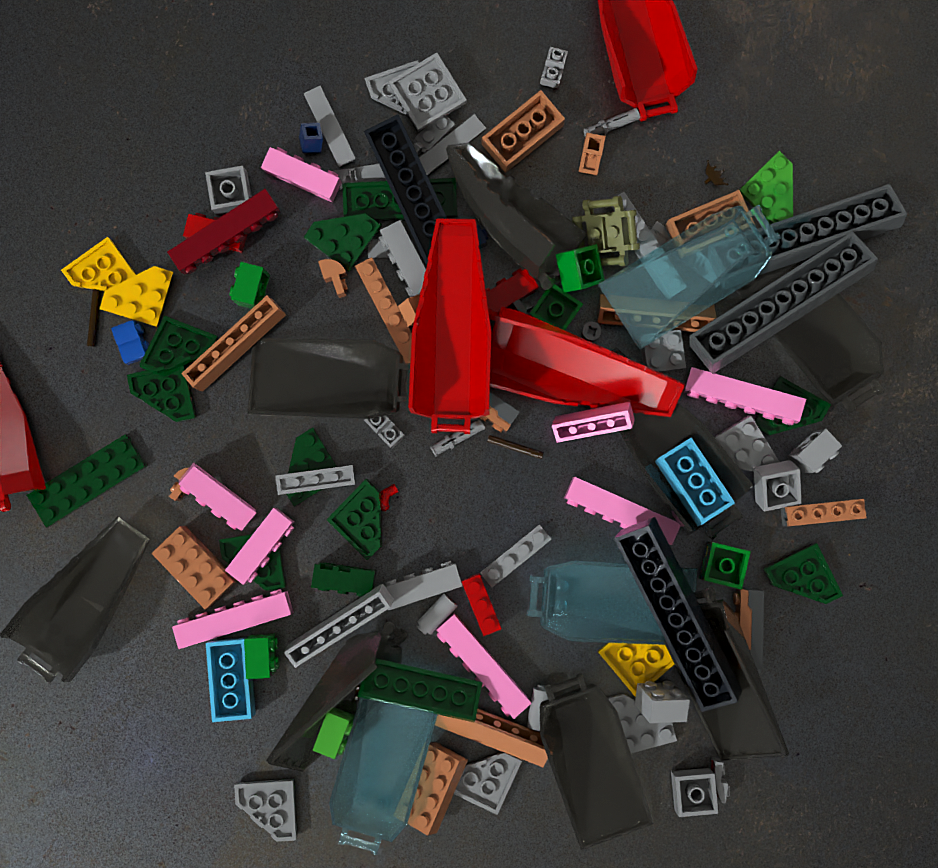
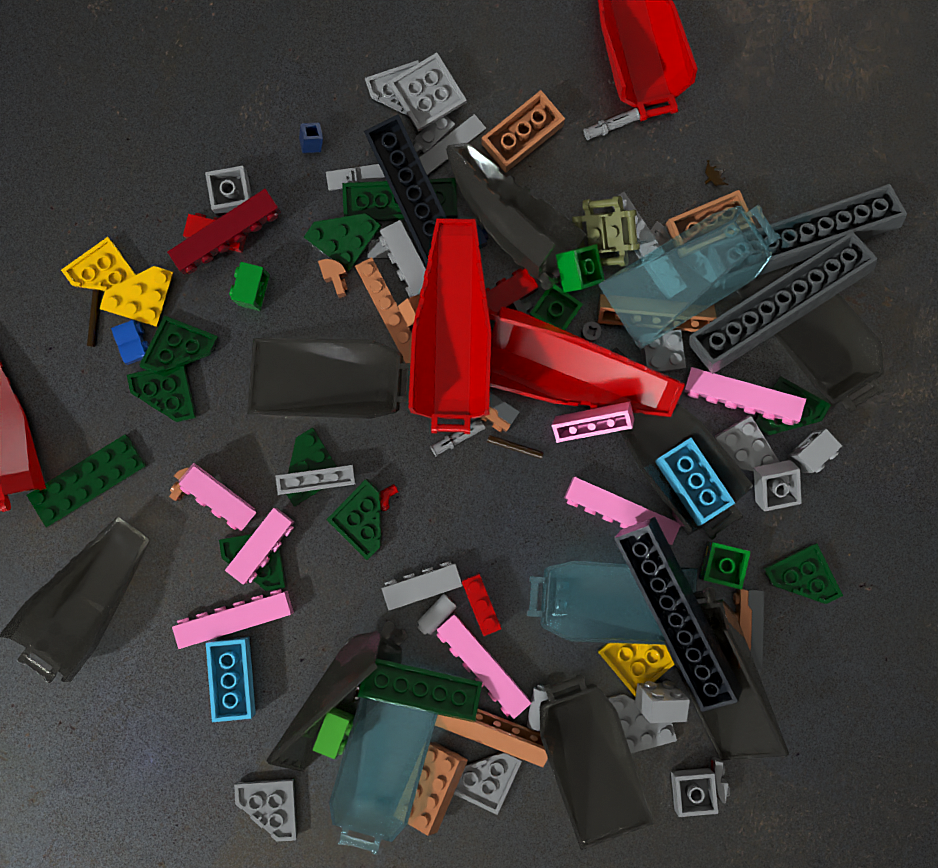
(194, 567): nougat brick -> none
(233, 344): nougat brick -> none
(261, 655): green brick -> none
(300, 174): bright pink brick -> none
(329, 126): light grey piece -> none
(339, 625): light grey brick -> none
(343, 578): dark green wedge -> none
(386, 430): light grey slope -> none
(515, 555): light grey plate -> none
(554, 67): light grey slope -> none
(591, 153): nougat brick -> none
(772, 189): bright green plate -> none
(823, 512): nougat piece -> none

